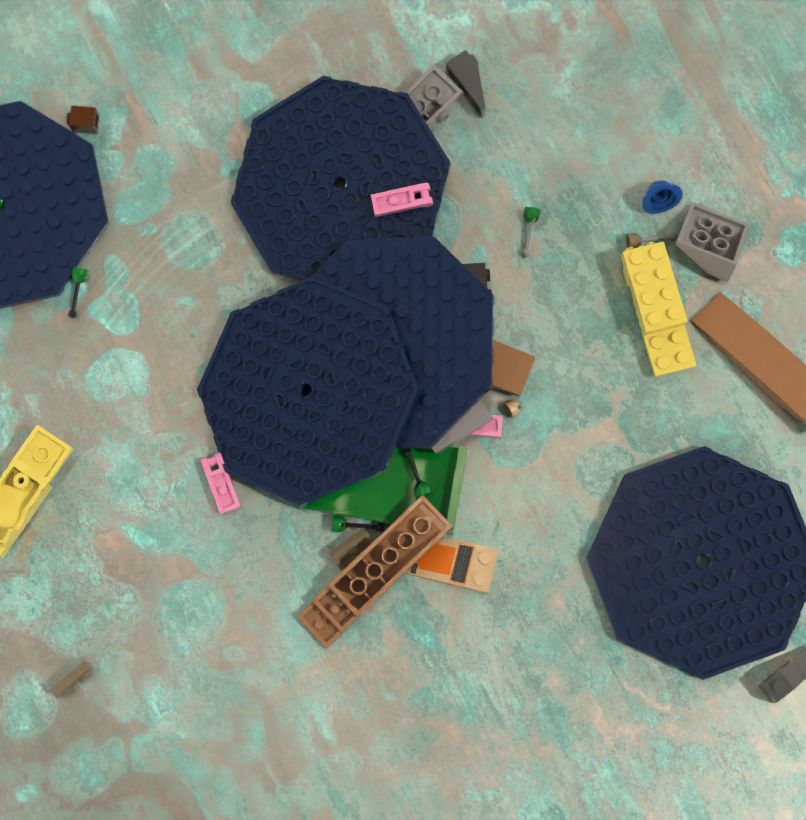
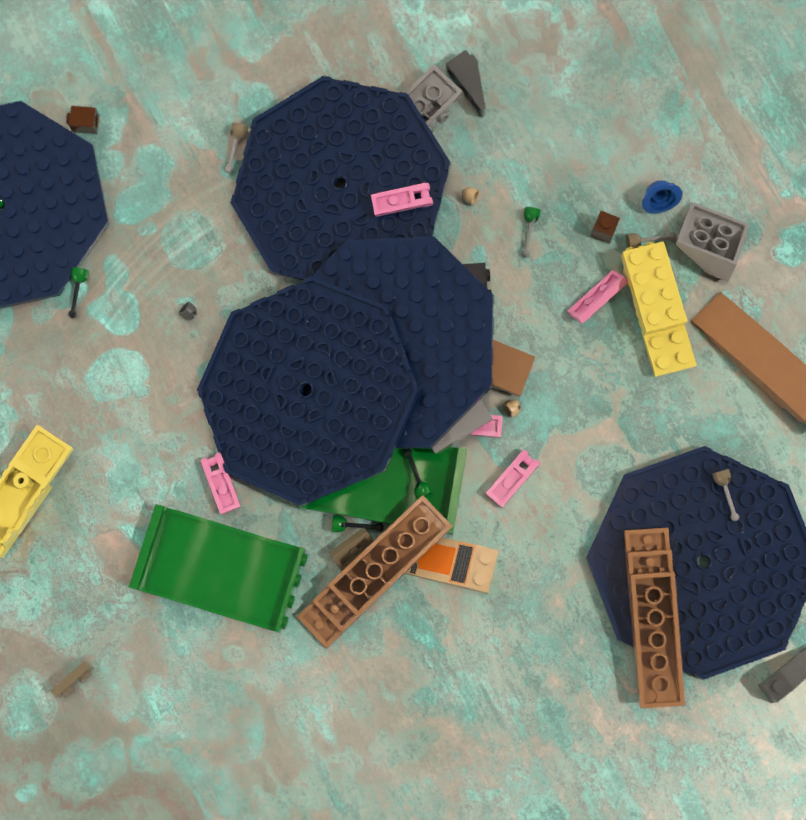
(187, 311): none -> dark grey hinge
(218, 568): none -> green panel
(238, 132): none -> hinge
(470, 195): none -> tan hinge
(512, 479): none -> bright pink plate
(597, 296): none -> bright pink plate
(605, 226): none -> reddish brown brick
(654, 618): none -> medium nougat slope
(722, 479): none -> hinge

